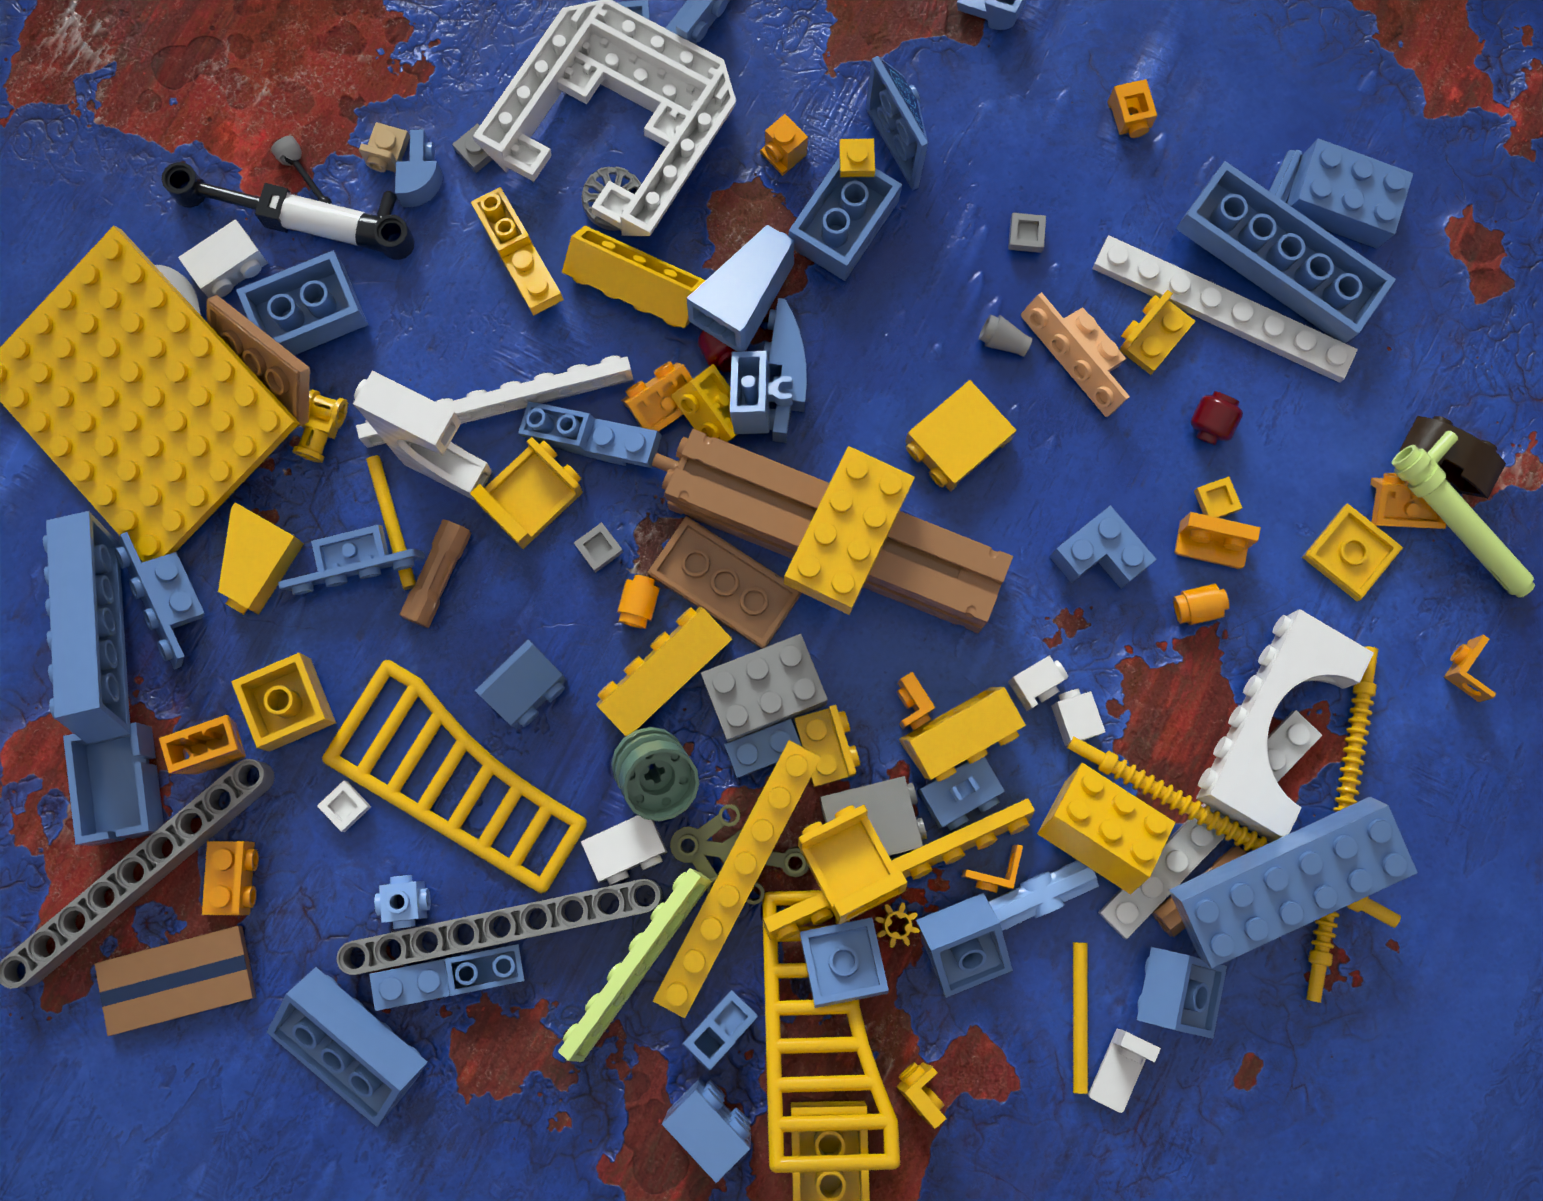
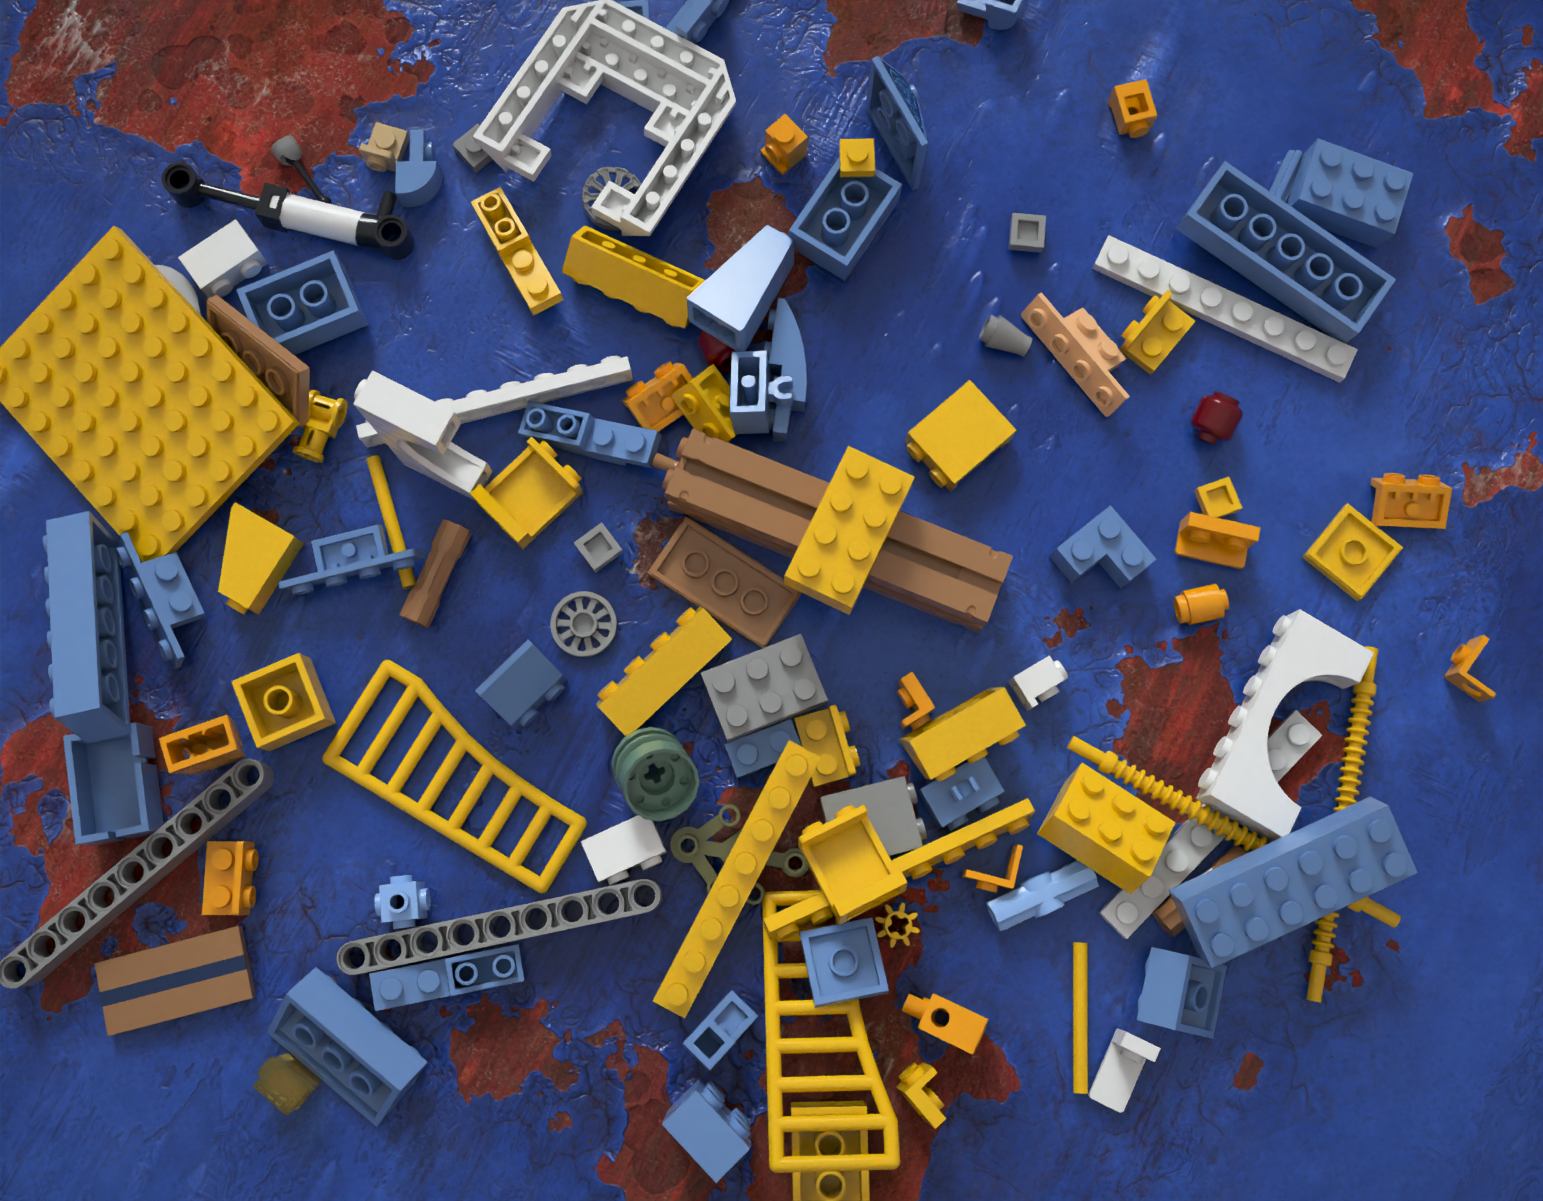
(285, 1083): none -> clear yellow brick
(344, 806): white plate -> none
(583, 624): none -> light grey wheel
(627, 975): yellowish green plate -> none
(638, 601): light orange brick -> none
(964, 1026): none -> light orange torso
(965, 944): medium blue slope -> none
(1077, 716): white brick -> none
(1429, 482): yellowish green cylinder -> none
(1469, 465): dark brown brick -> none

